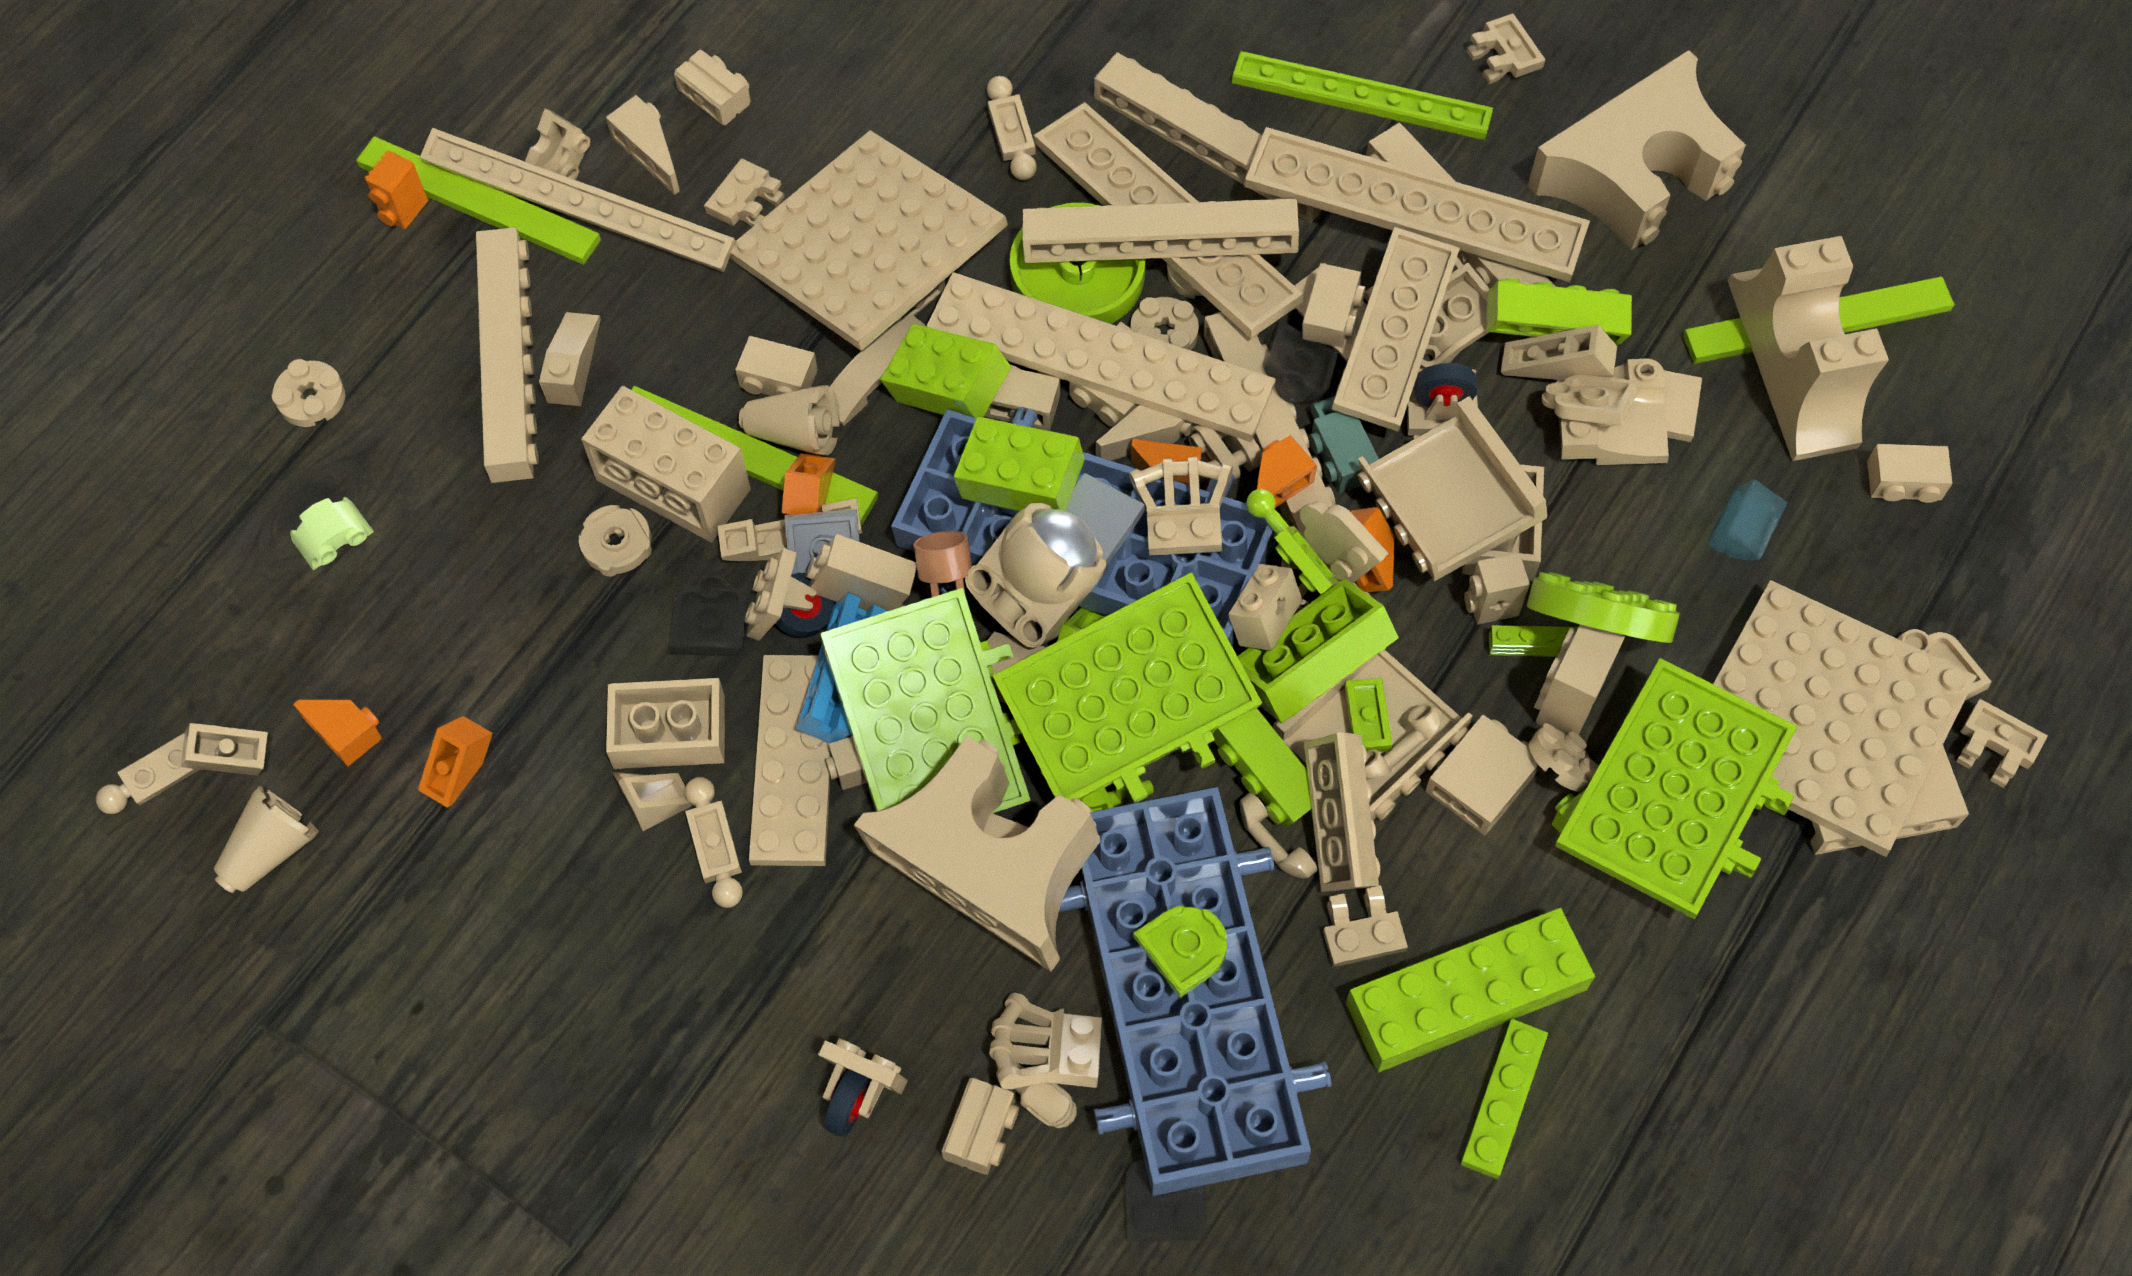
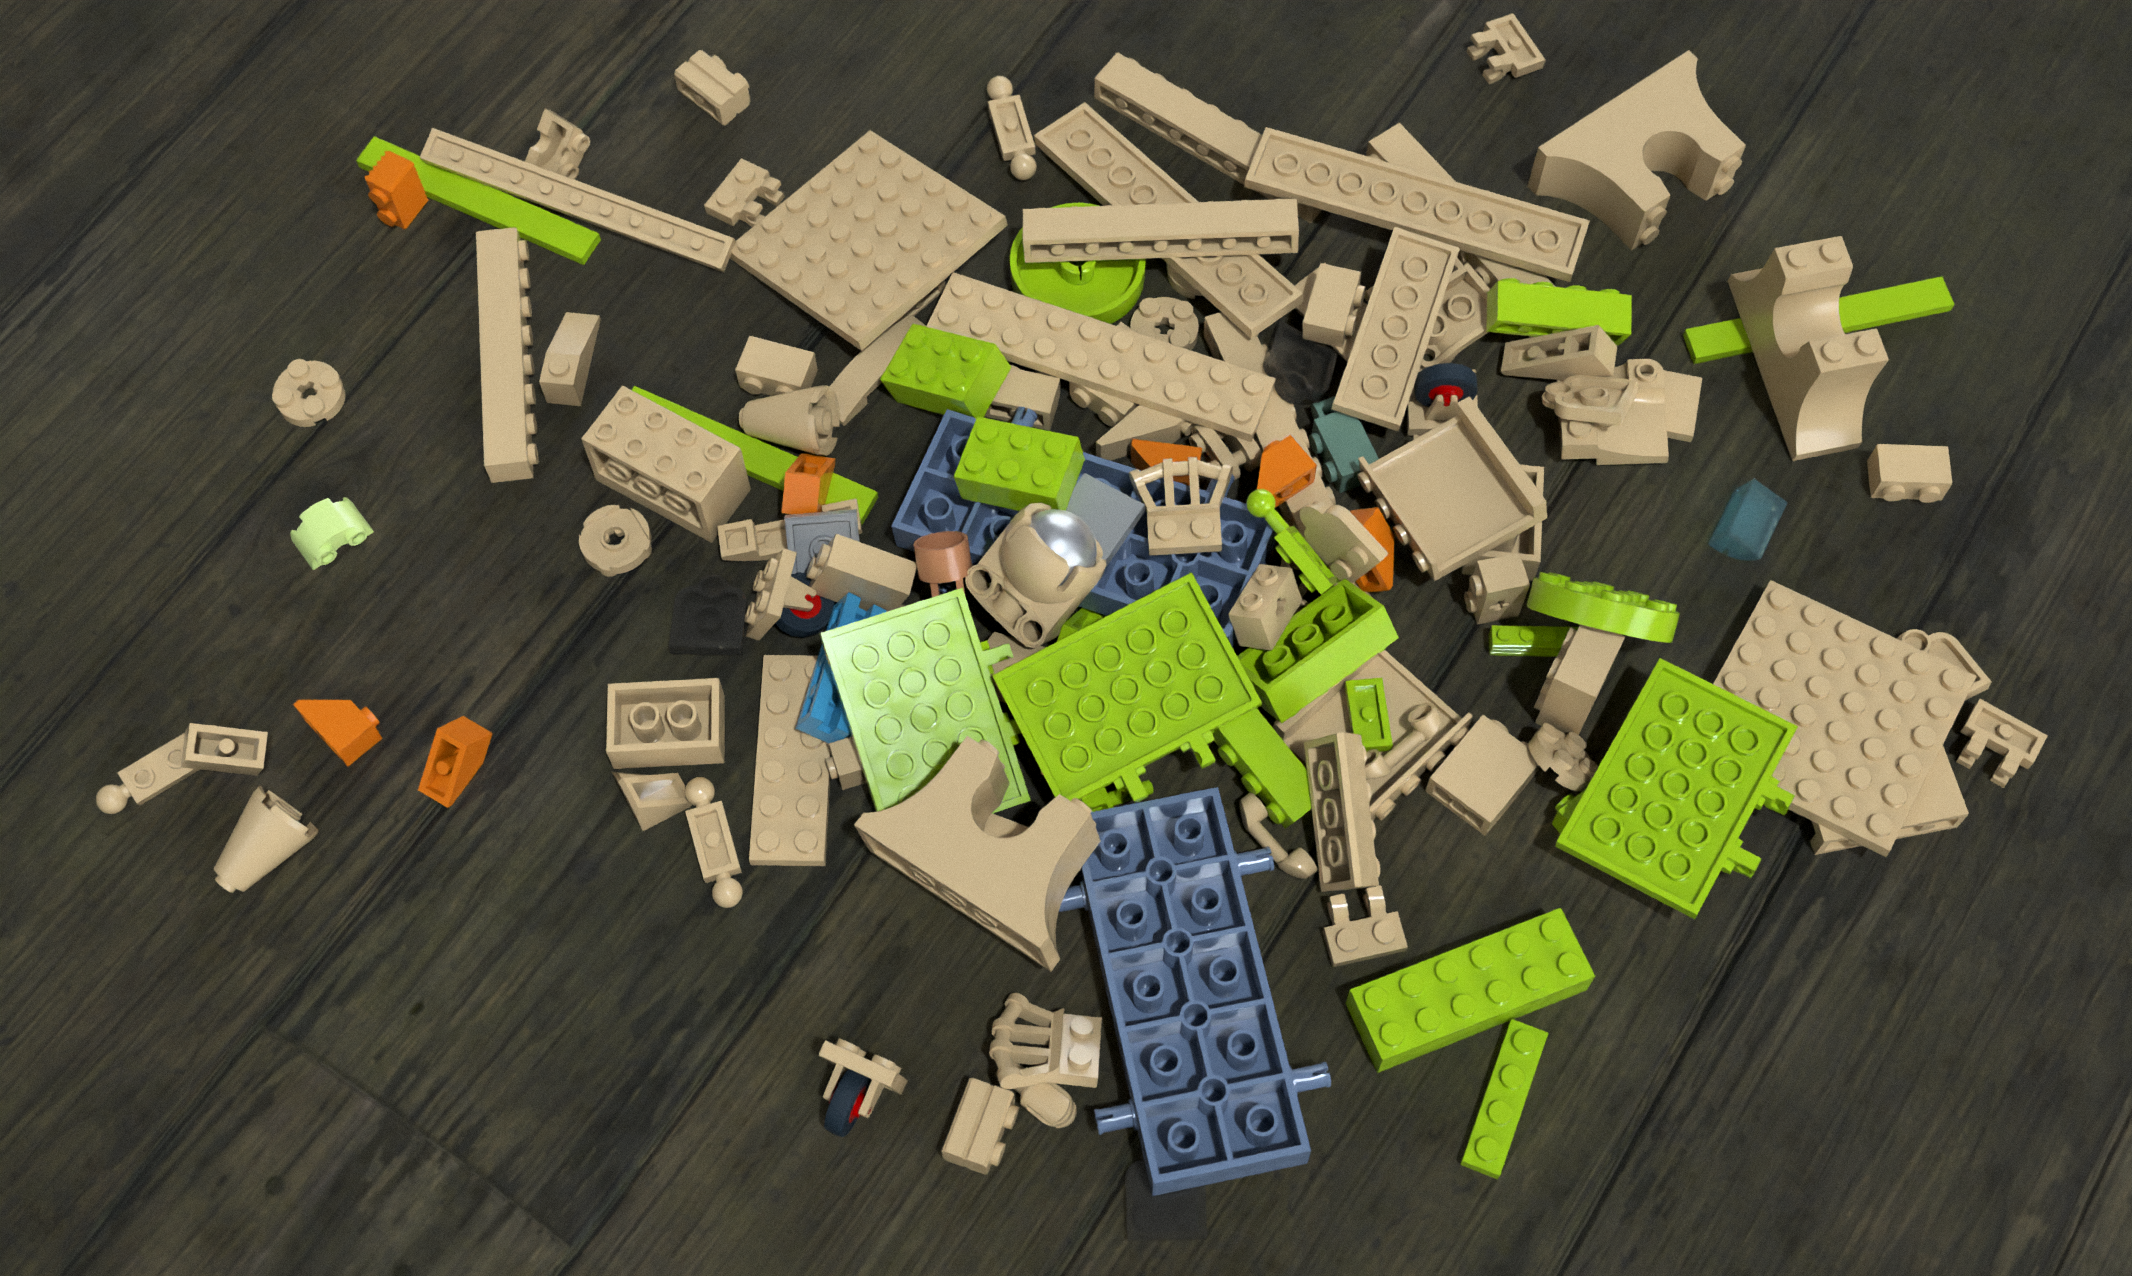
(639, 132): tan slope -> none
(1184, 946): lime tile -> none
(1362, 95): lime tile -> none

